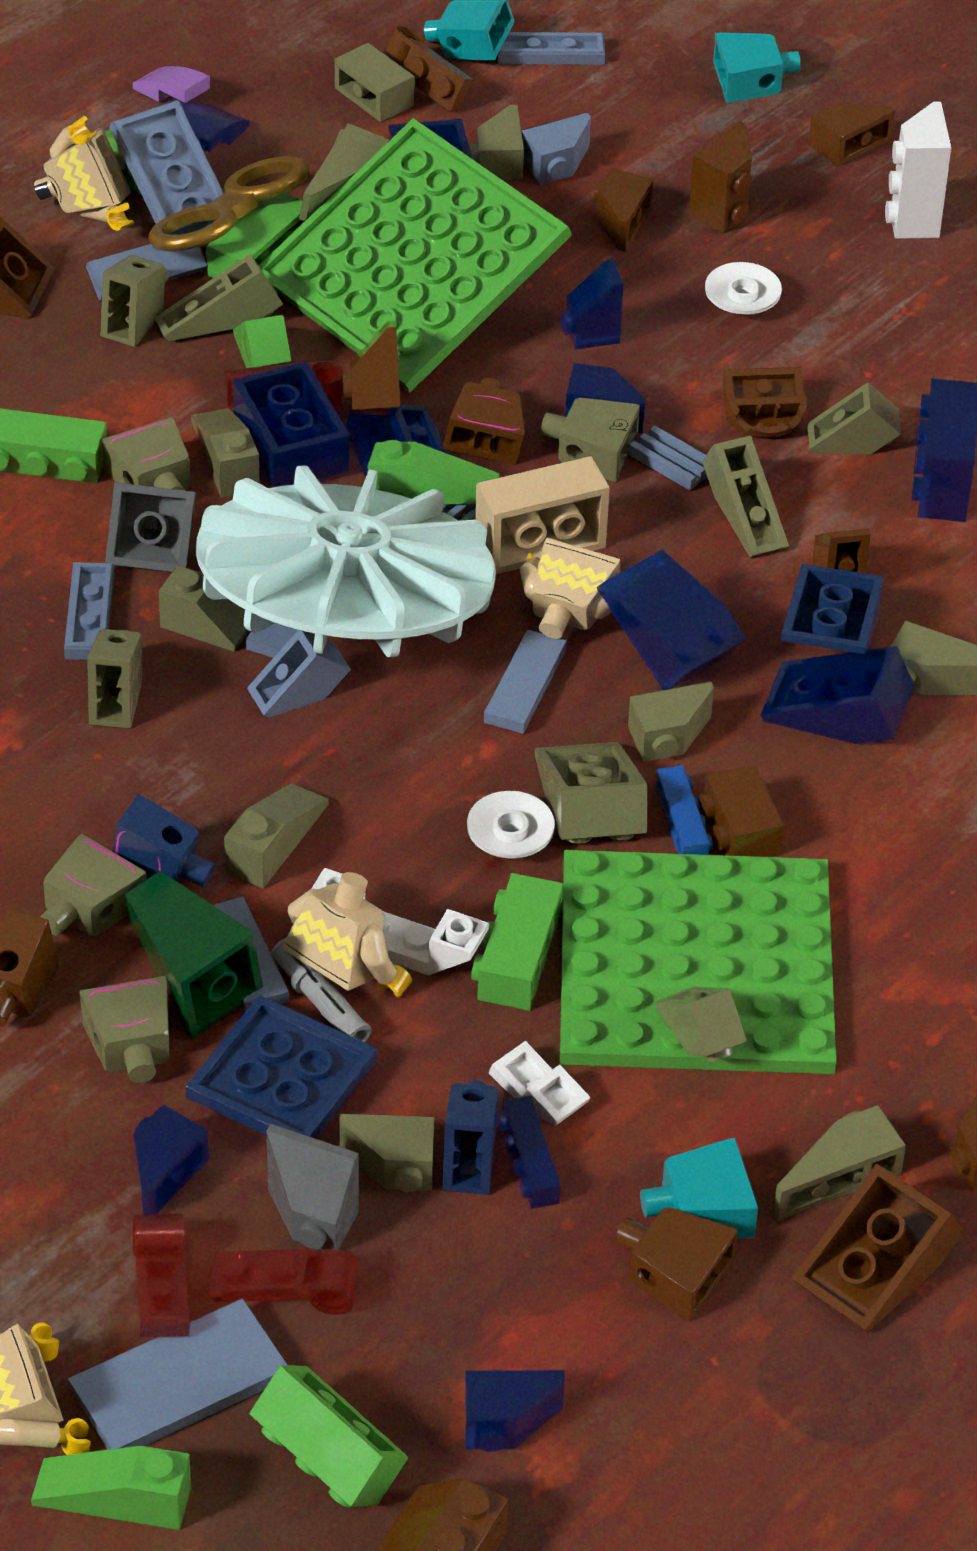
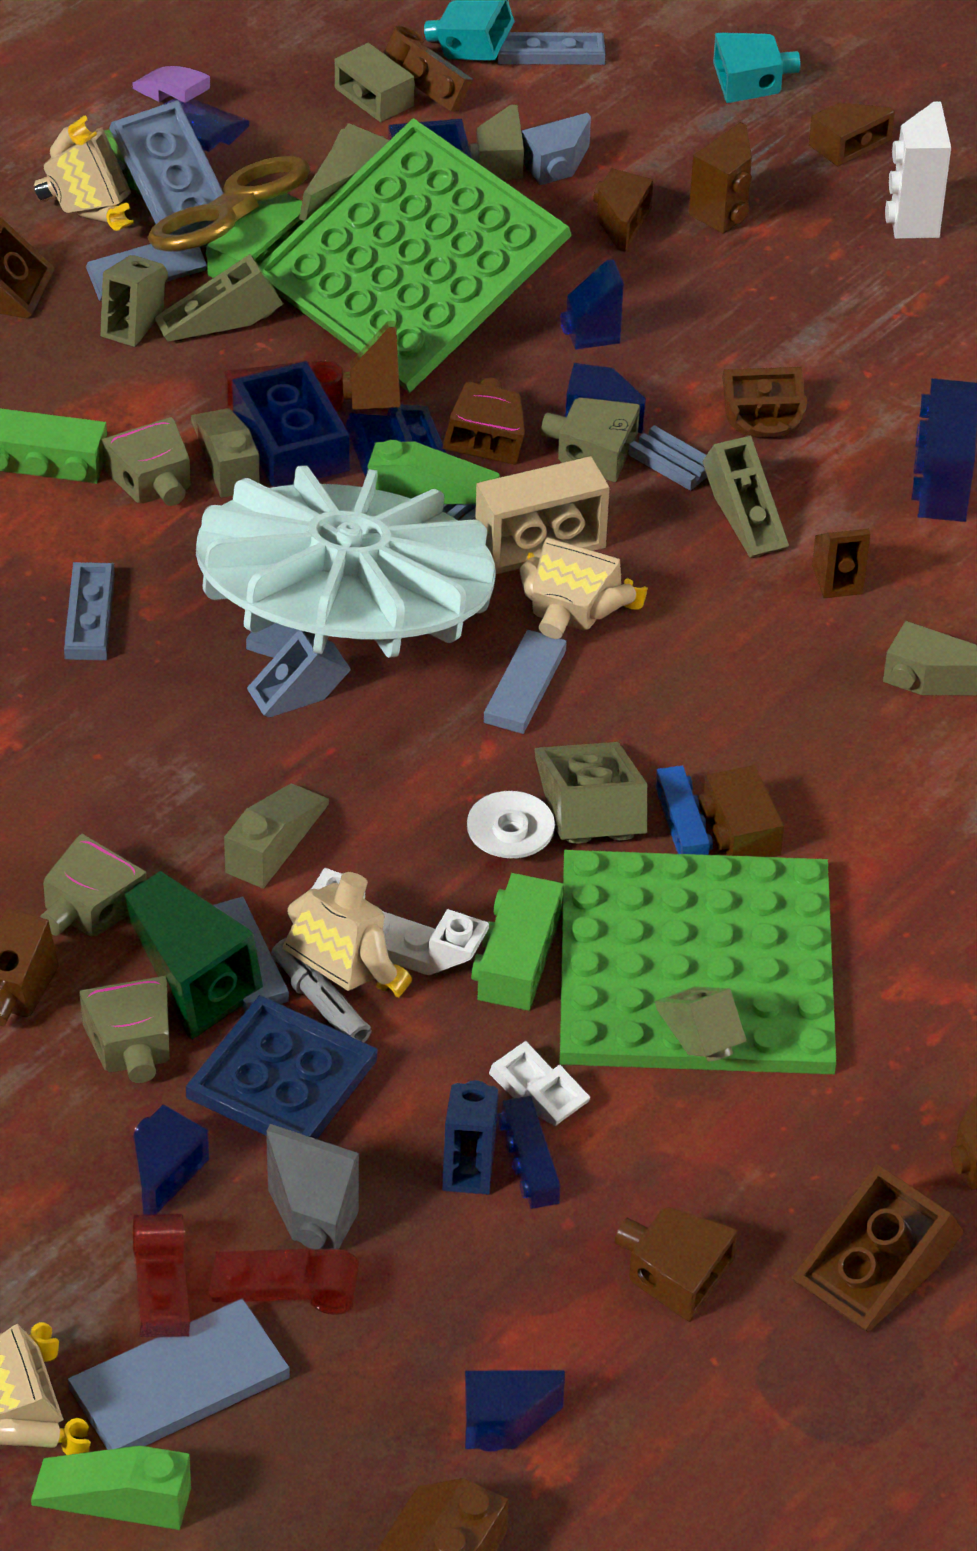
(112, 662): olive torso -> none
(150, 527): dark grey slope -> none
(160, 842): dark blue torso -> none
(190, 612): olive slope -> none
(263, 342): bright green slope -> none
(328, 1436): bright green brick -> none
(392, 1148): olive slope -> none
(669, 719): olive slope -> none
(671, 618): clear blue slope -> none
(707, 1185): teal torso -> none
(743, 288): white dish -> none
(833, 609): dark blue slope -> none
(840, 1162): olive slope -> none
(842, 695): clear blue slope -> none
(855, 424): olive slope -> none

